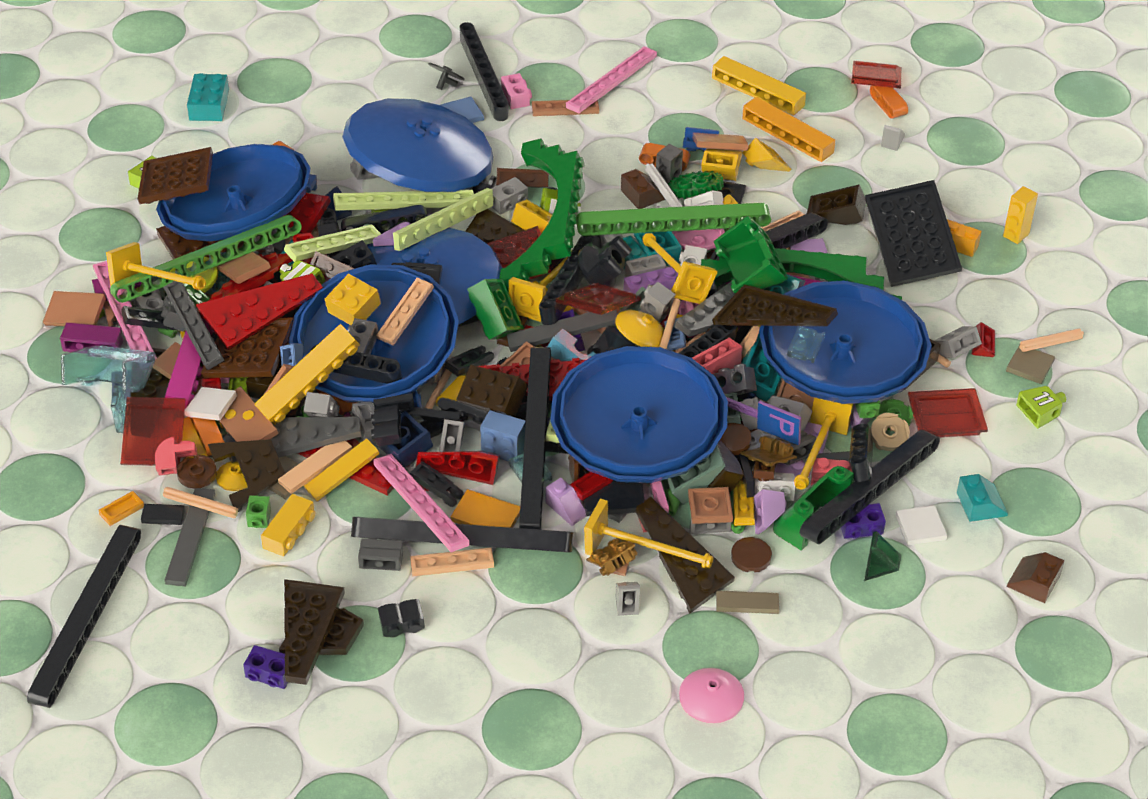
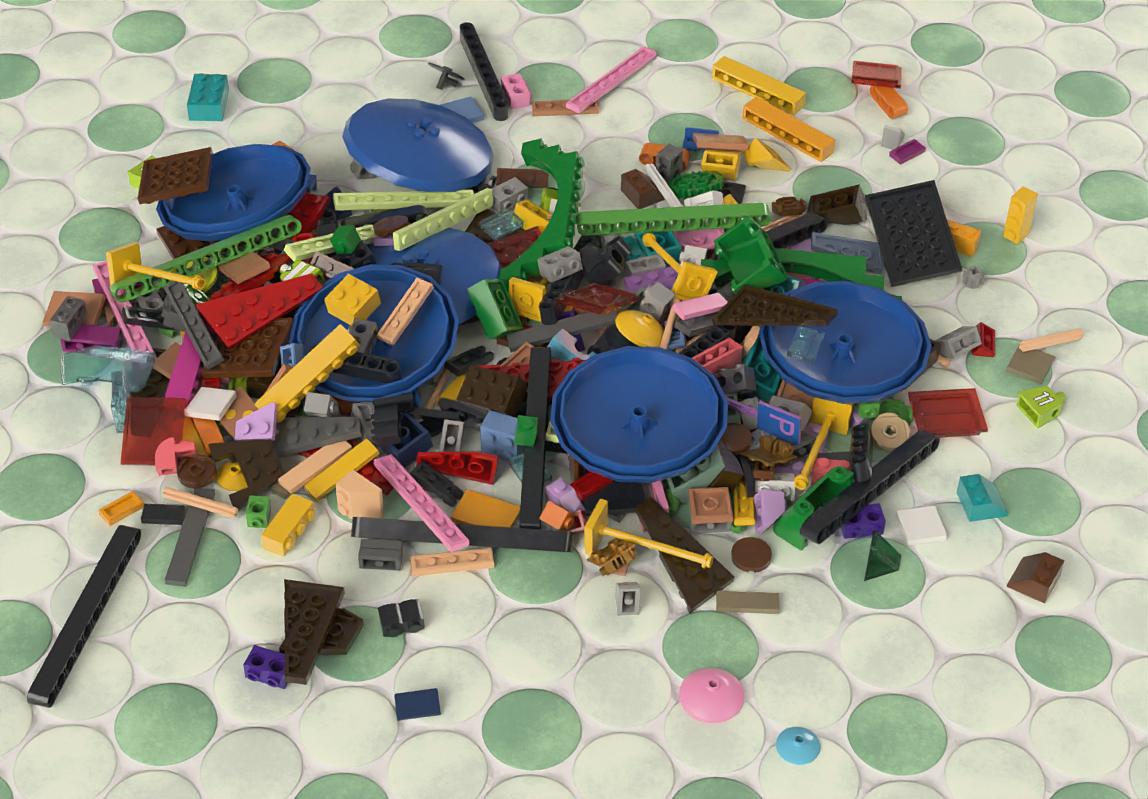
(68, 318): none -> flat silver brick
(258, 425): none -> lavender wing
(345, 239): none -> green brick
(359, 497): none -> light nougat slope
(390, 225): none -> reddish brown tile
(417, 704): none -> dark blue slope
(501, 224): none -> clear light blue plate
(525, 430): none -> green brick
(557, 516): none -> orange brick
(560, 264): none -> light grey brick
(580, 521): none -> red slope
(699, 306): none -> bright pink tile
(788, 206): none -> reddish brown tile
(798, 752): none -> medium azure dish
(848, 246): none -> sand blue wing
(907, 151): none -> magenta tile
(973, 277): none -> light grey gear

